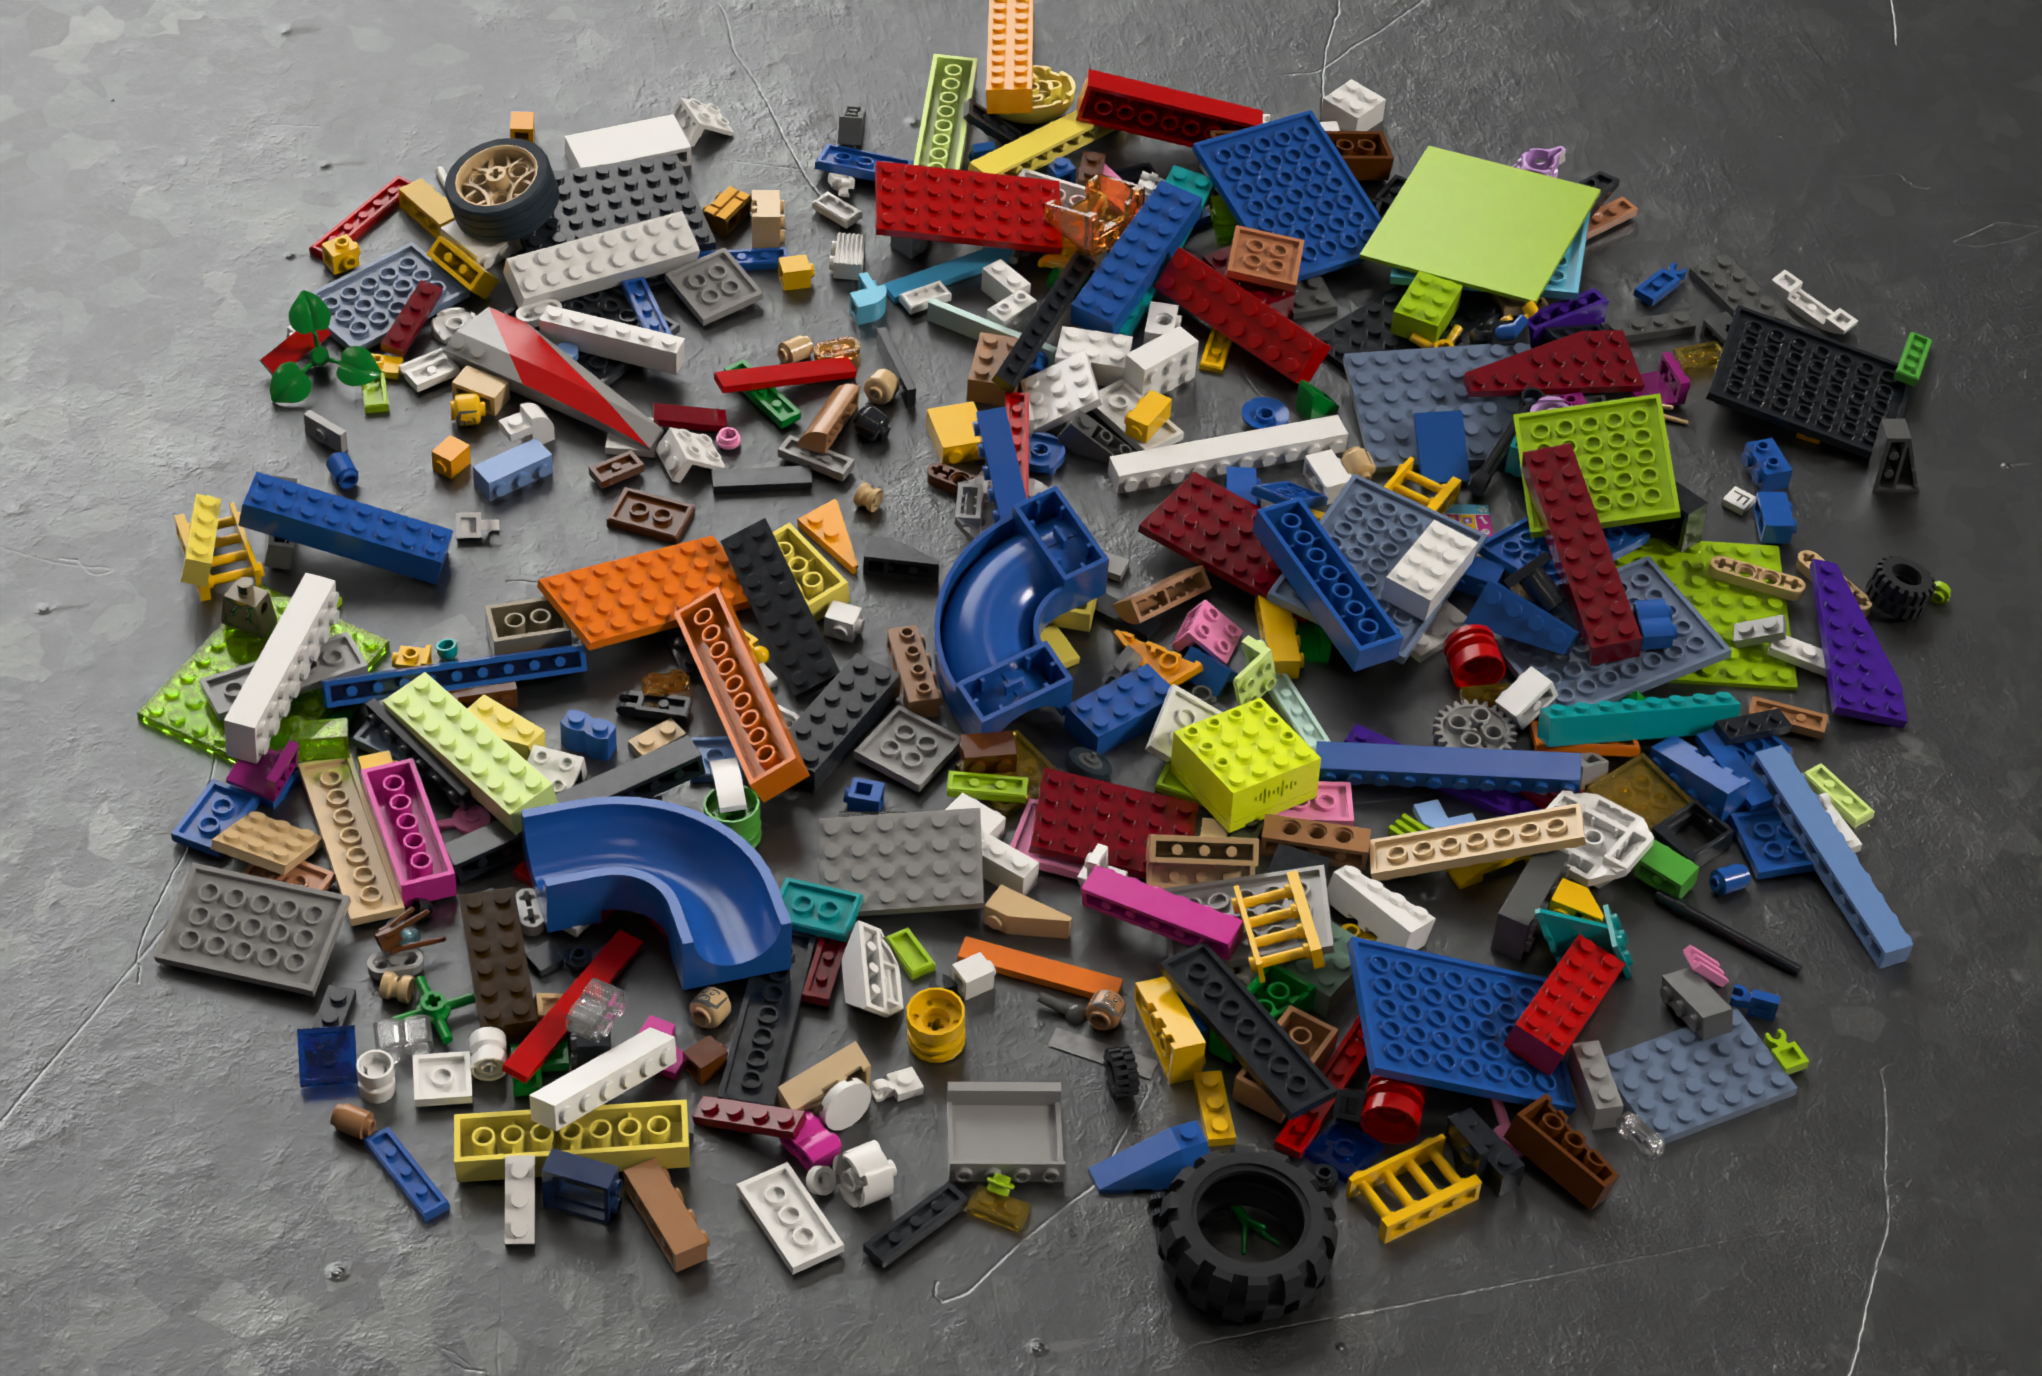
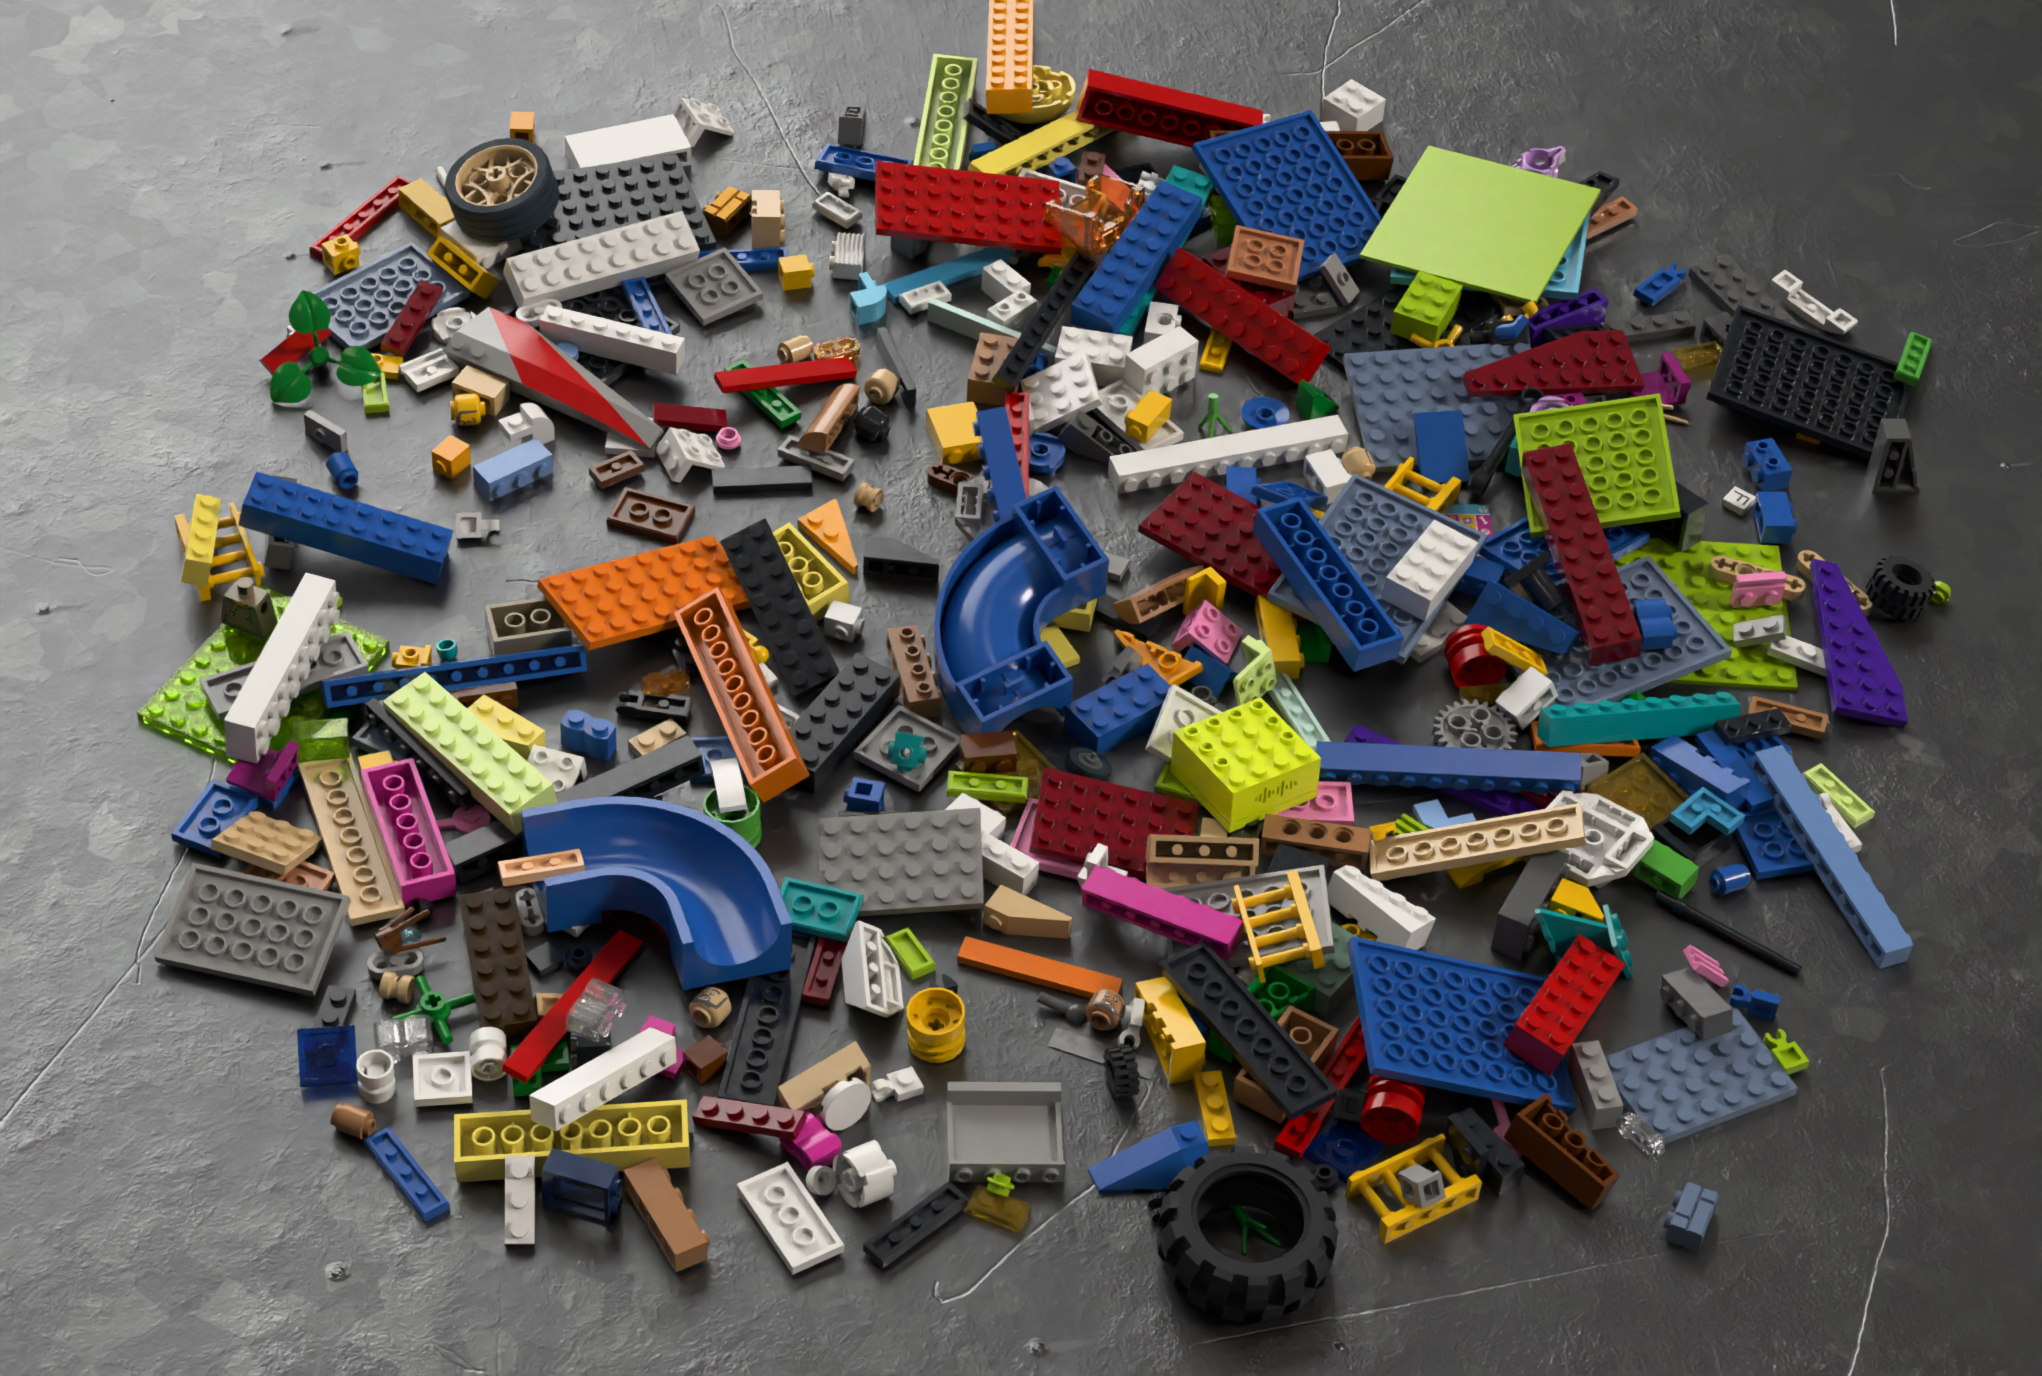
(538, 867): none -> light nougat plate
(917, 752): none -> teal brick
(973, 975): white brick -> none
(1133, 1017): none -> white plate
(1204, 586): none -> yellow panel
(1212, 414): none -> bright green plant
(1339, 279): none -> light grey plate
(1380, 831): none -> yellow tile
(1421, 1186): none -> light grey brick
(1512, 651): none -> yellow plate
(1691, 1217): none -> sand blue brick
(1707, 808): none -> dark azure plate
(1758, 589): none -> bright pink plate

